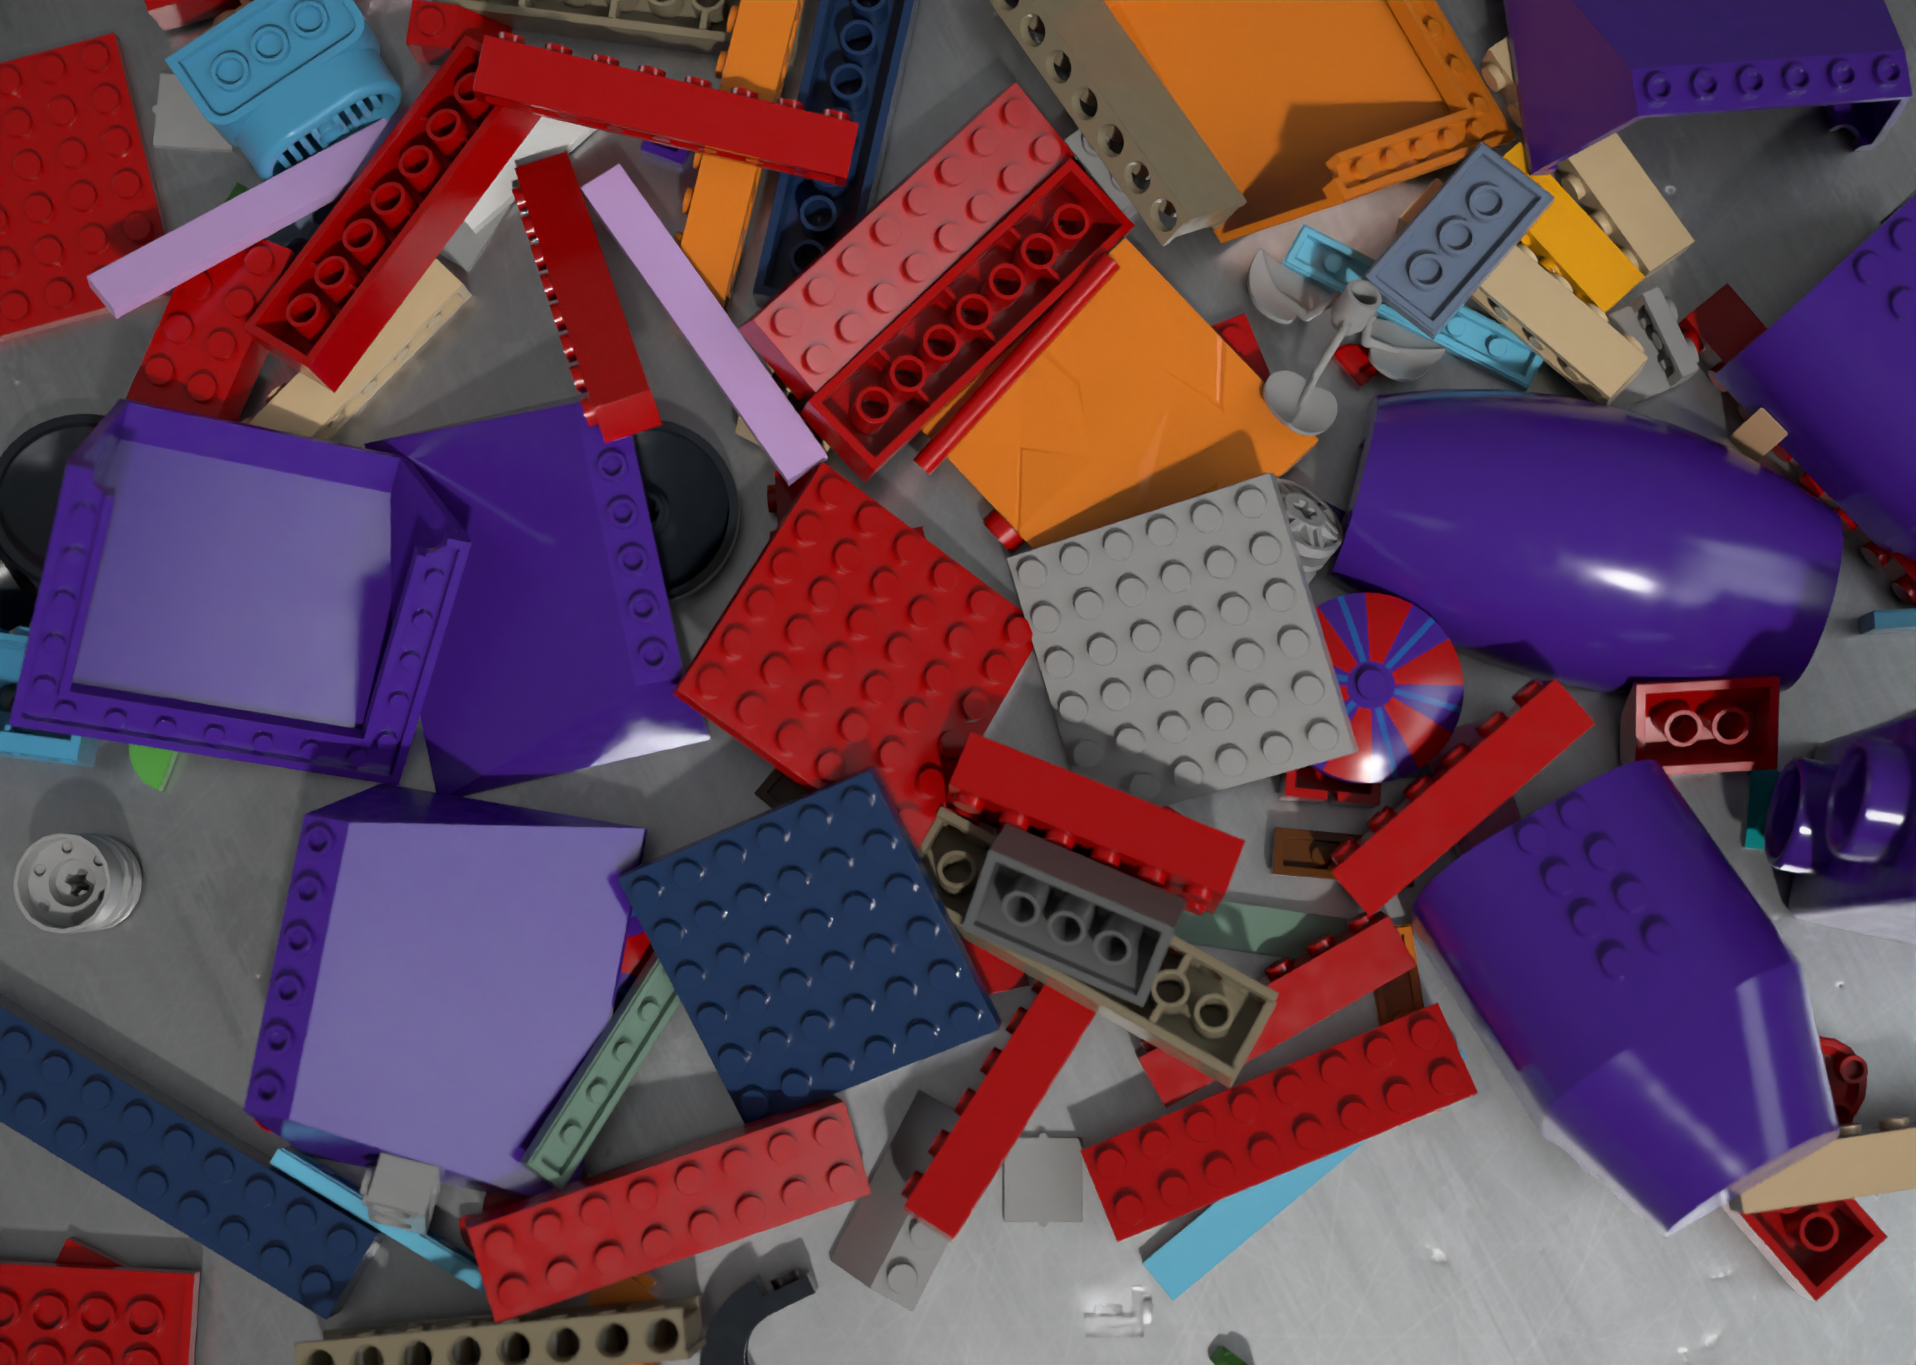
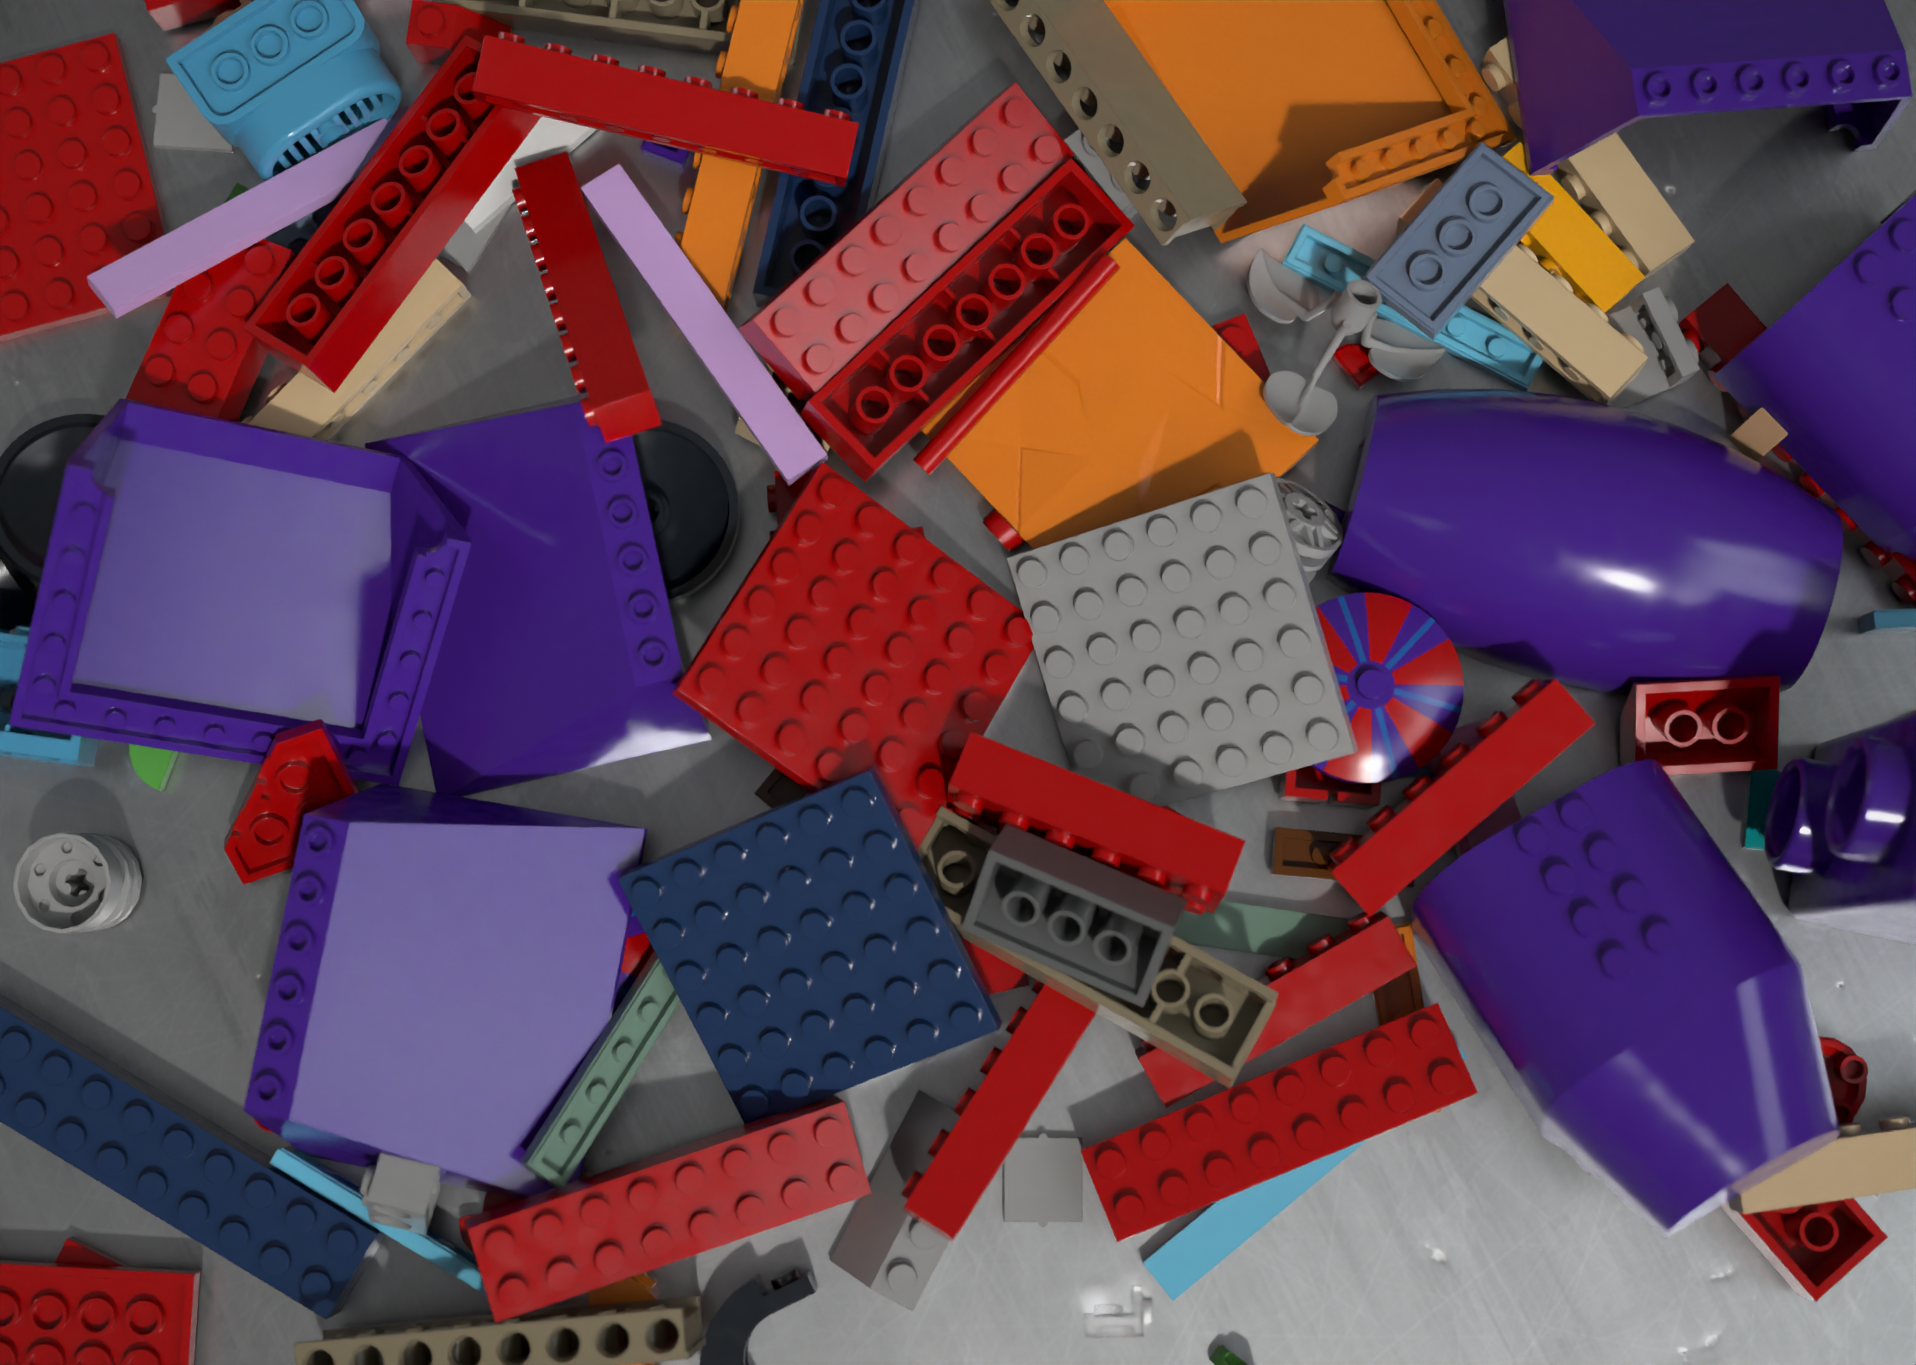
(295, 778): none -> red plate

